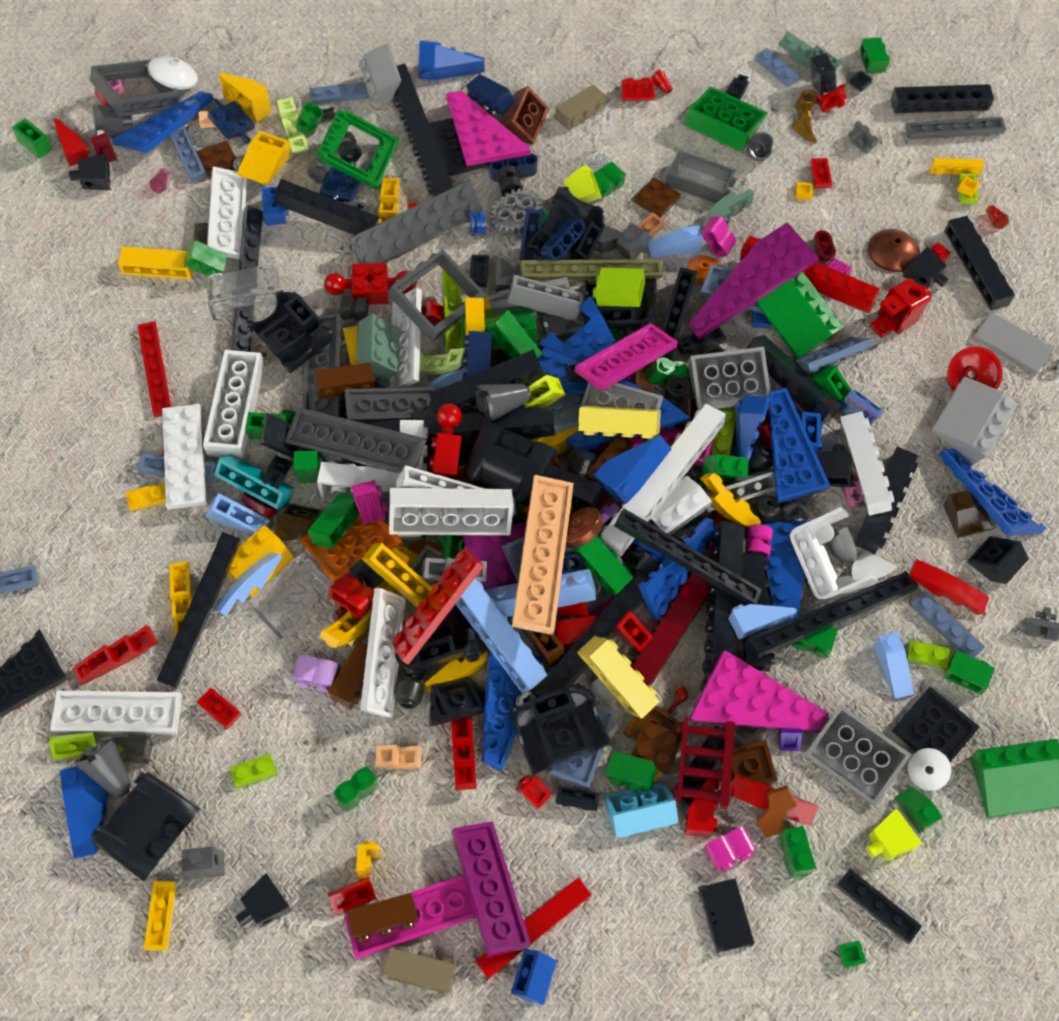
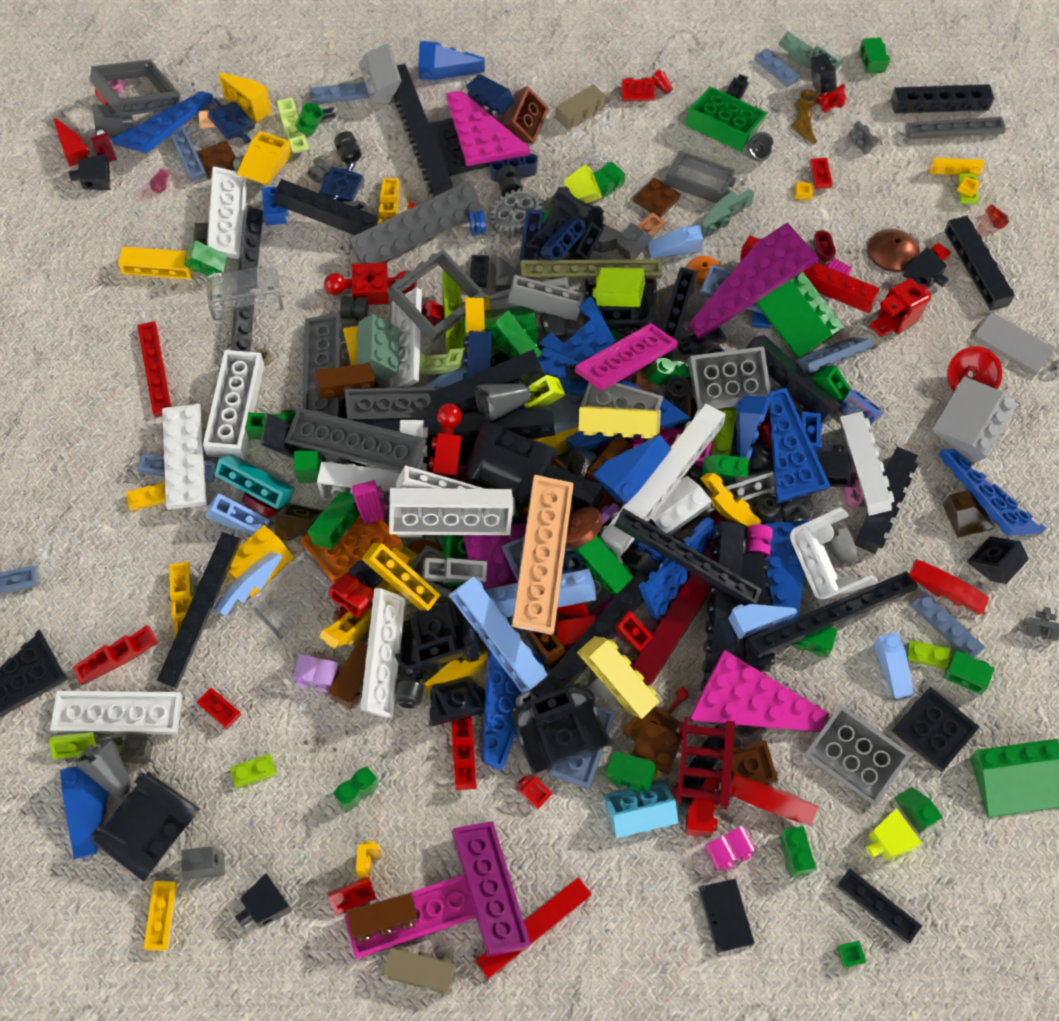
(32, 138): green brick -> none
(172, 72): white dish -> none
(277, 471): black hinge -> none
(292, 331): black piece -> none
(379, 160): green hinge -> none
(398, 757): light nougat slope -> none
(437, 605): red plate -> none
(533, 976): blue brick -> none
(577, 798): black plate -> none
(718, 236): dark pink brick -> none
(780, 803): dark orange tile -> none
(790, 739): dark purple plate -> none
(861, 81): black plate -> none
(870, 564): white sticker -> none
(925, 758): white dish -> none

